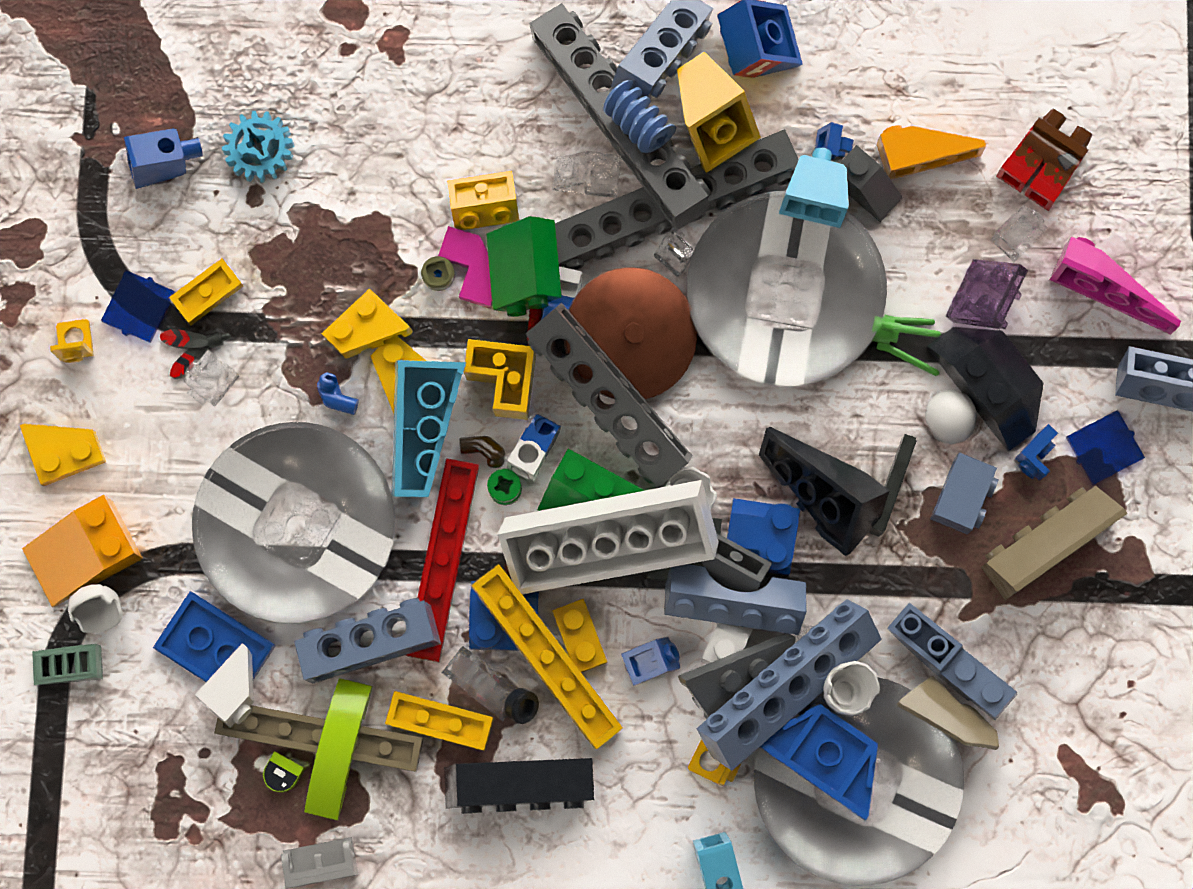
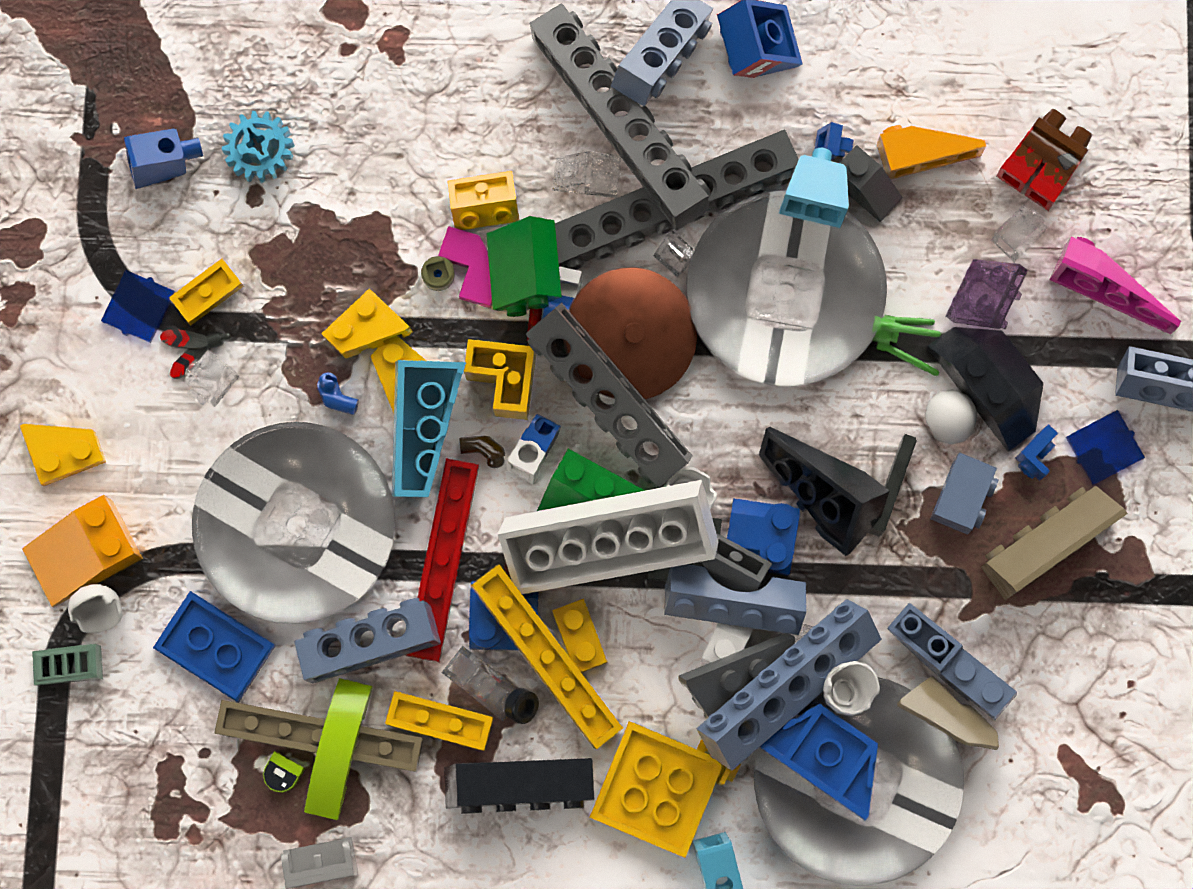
(77, 350): yellow bracket -> none
(230, 688): white slope -> none
(508, 492): green wheel -> none
(636, 119): medium blue piece -> none
(651, 660): bracket -> none
(656, 789): none -> yellow plate
(715, 112): yellow slope -> none

